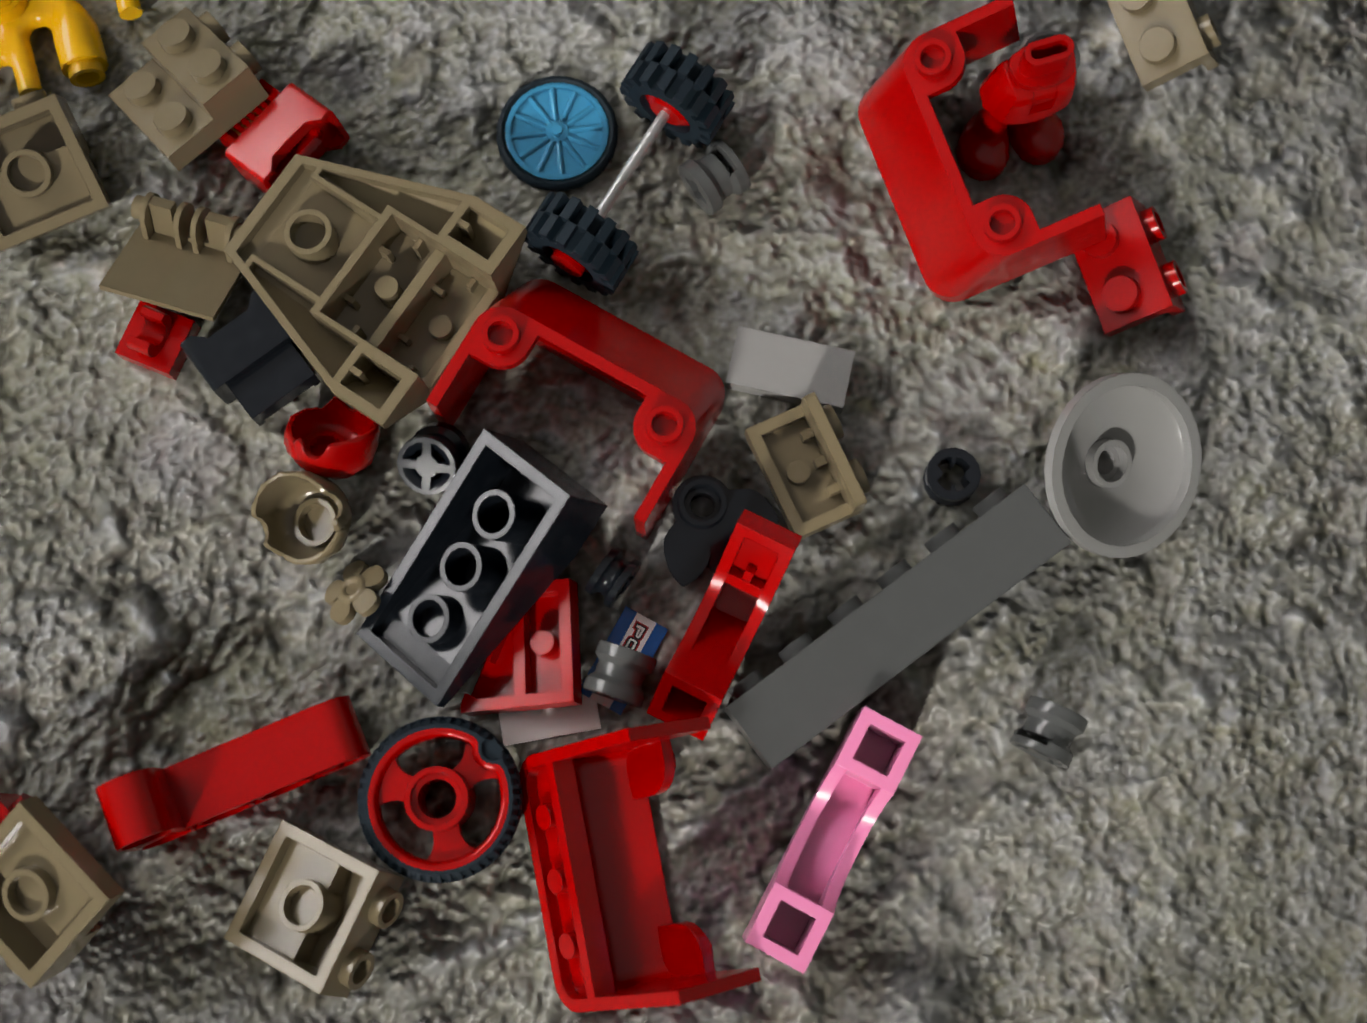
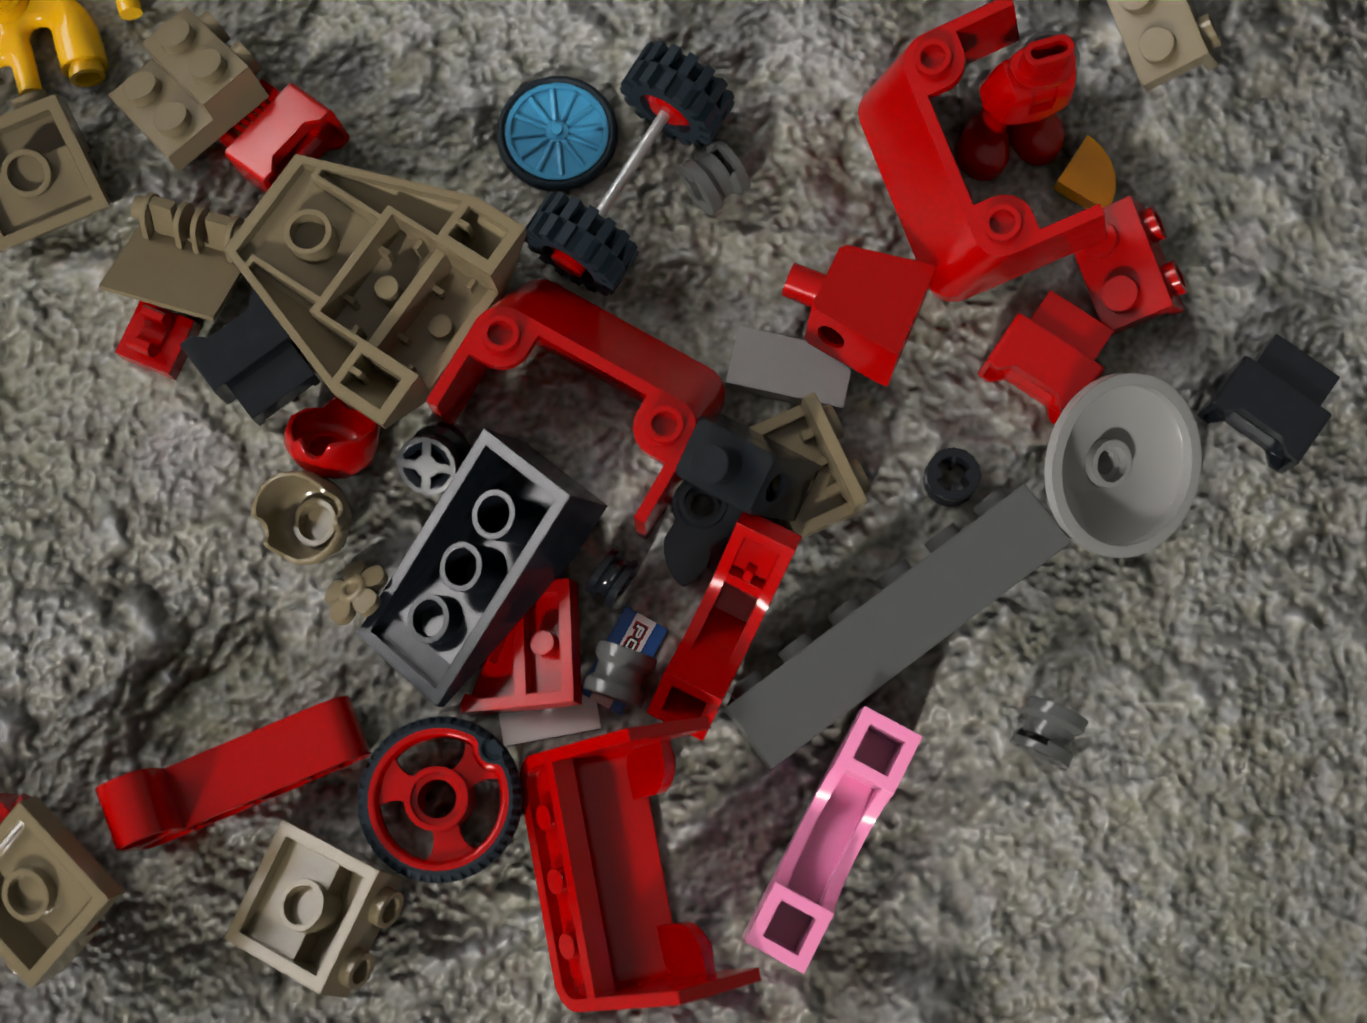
(740, 465): none -> black torso
(862, 307): none -> red torso
(1049, 353): none -> red piece
(1088, 176): none -> light orange tile
(1274, 401): none -> black piece

